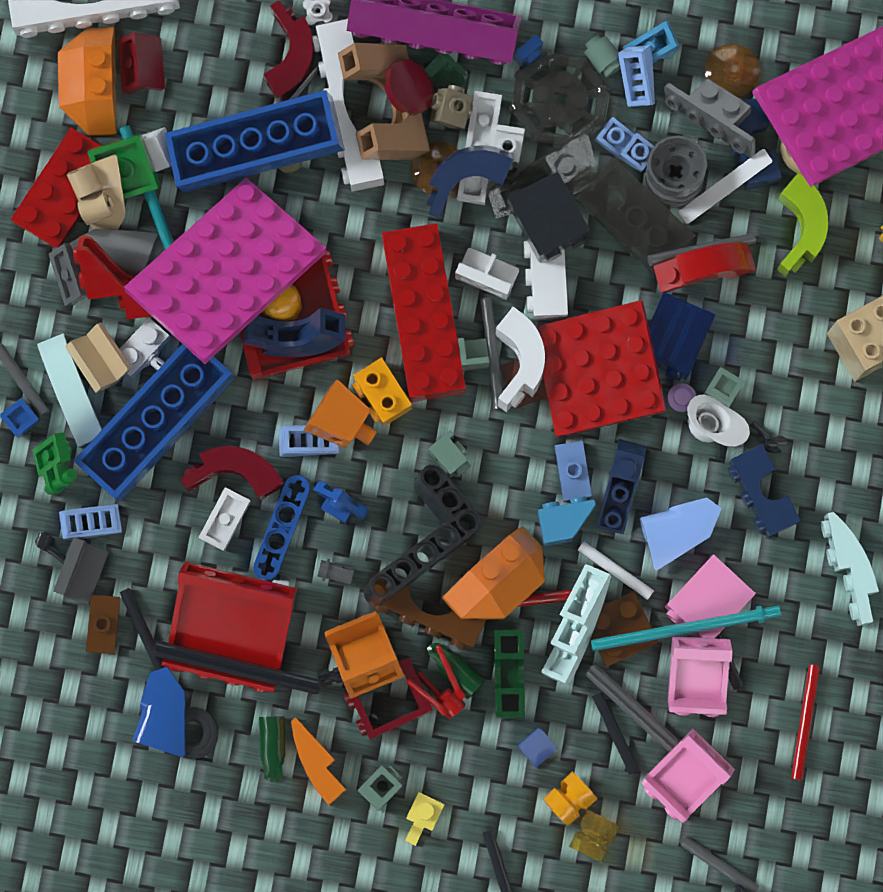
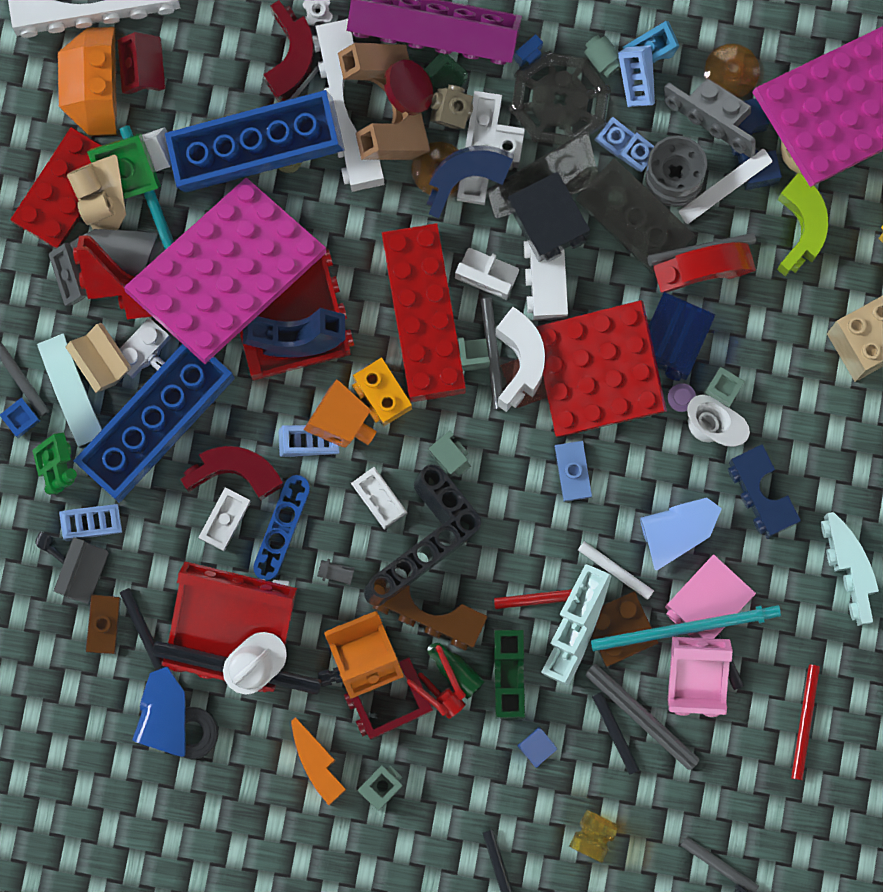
(254, 663): none -> white piece
(272, 746): dark green piece -> none
(285, 307): light orange hair -> none
(339, 503): blue plate -> none
(379, 498): none -> white plate
(424, 814): light yellow plate -> none
(499, 579): orange wedge -> none
(562, 522): dark azure slope -> none
(570, 798): light orange wheel -> none
(621, 486): dark blue slope -> none
(687, 776): bright pink panel -> none
(770, 441): black hand -> none

